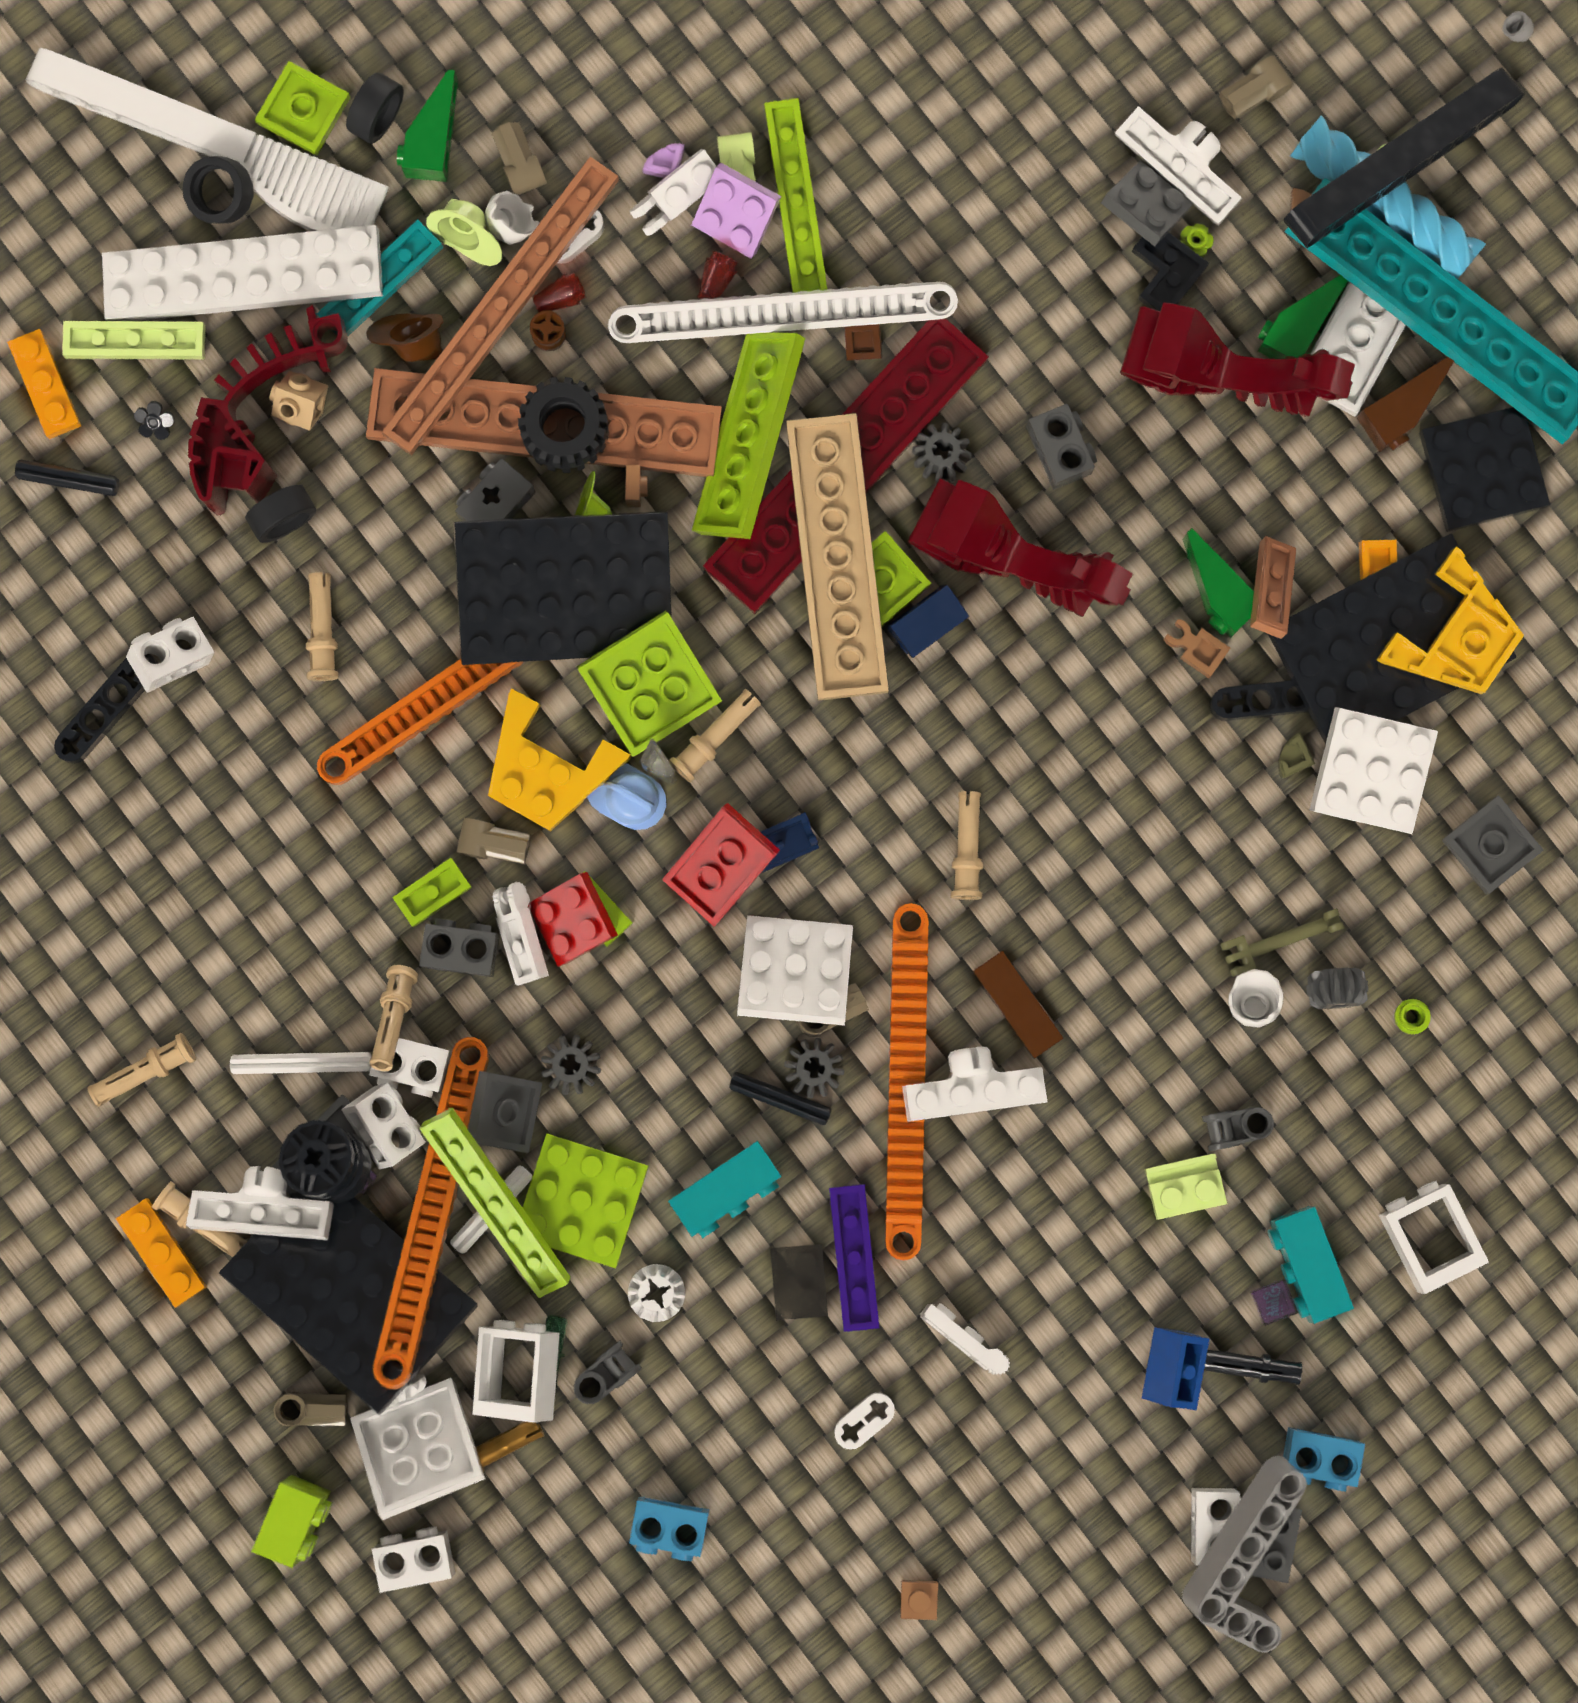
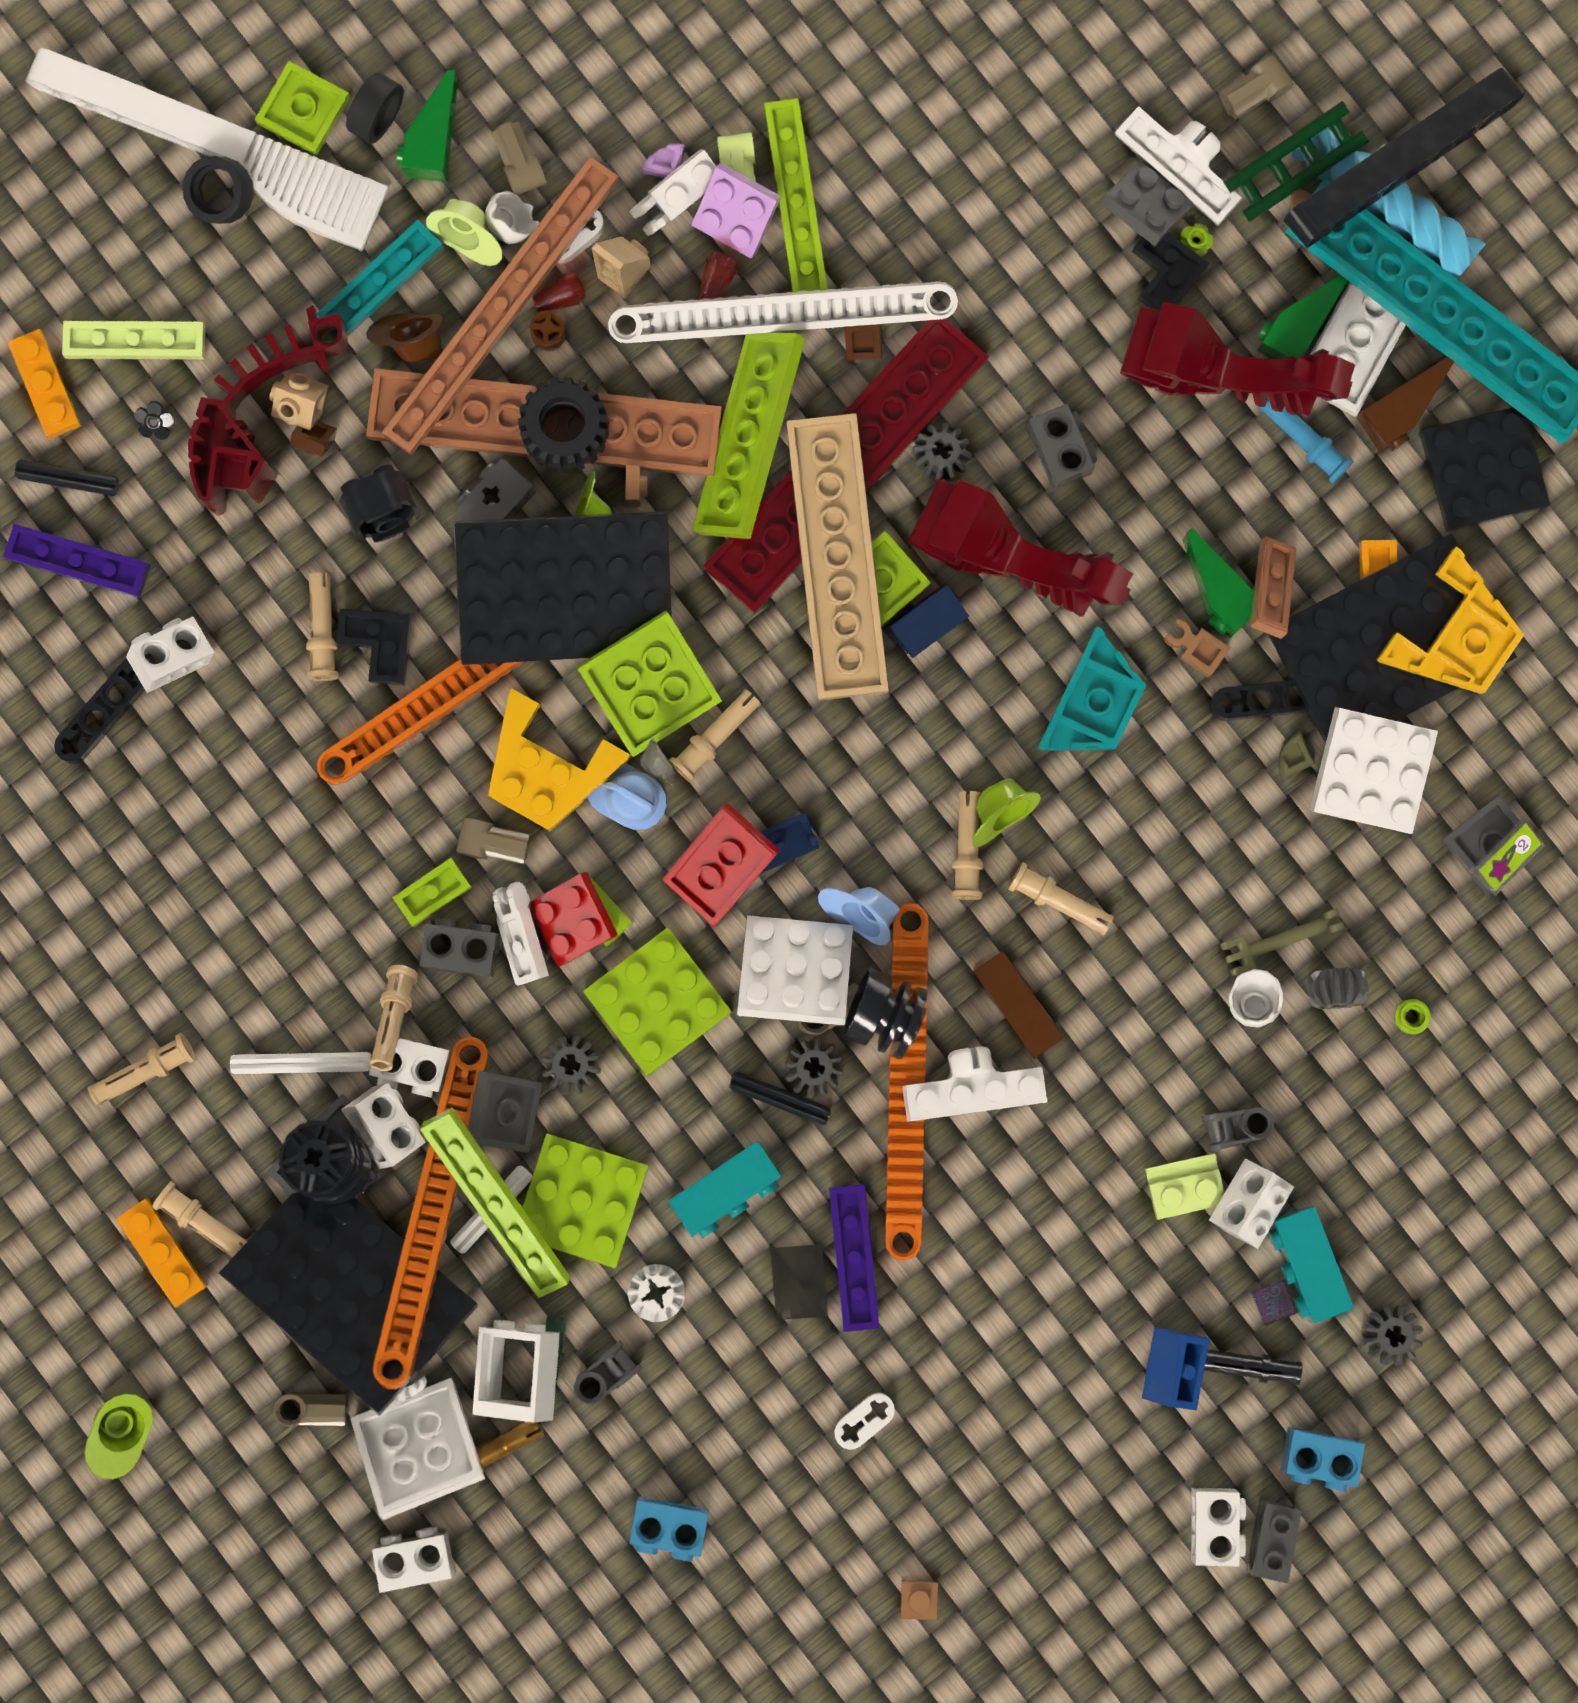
(76, 561): none -> dark purple plate
(118, 1436): none -> lime piece
(242, 274): white plate -> none
(260, 1209): white plate -> none
(280, 513): black tyre -> none
(291, 1521): lime brick -> none
(314, 441): none -> reddish brown plate
(379, 504): none -> black brick
(386, 636): none -> black plate
(621, 264): none -> tan slope
(657, 1001): none -> lime plate
(864, 909): none -> light blue piece
(885, 1013): none -> black wheel
(966, 1340): white hinge -> none
(1002, 807): none -> lime piece
(1046, 892): none -> tan pin
(1095, 701): none -> teal wing
(1238, 1551): light grey beam -> none
(1251, 1203): none -> white brick
(1317, 166): none -> dark green bar
(1318, 449): none -> dark azure pin
(1382, 1343): none -> dark grey gear
(1448, 1271): white window -> none
(1507, 857): none -> slope
(1518, 27): light grey hinge -> none

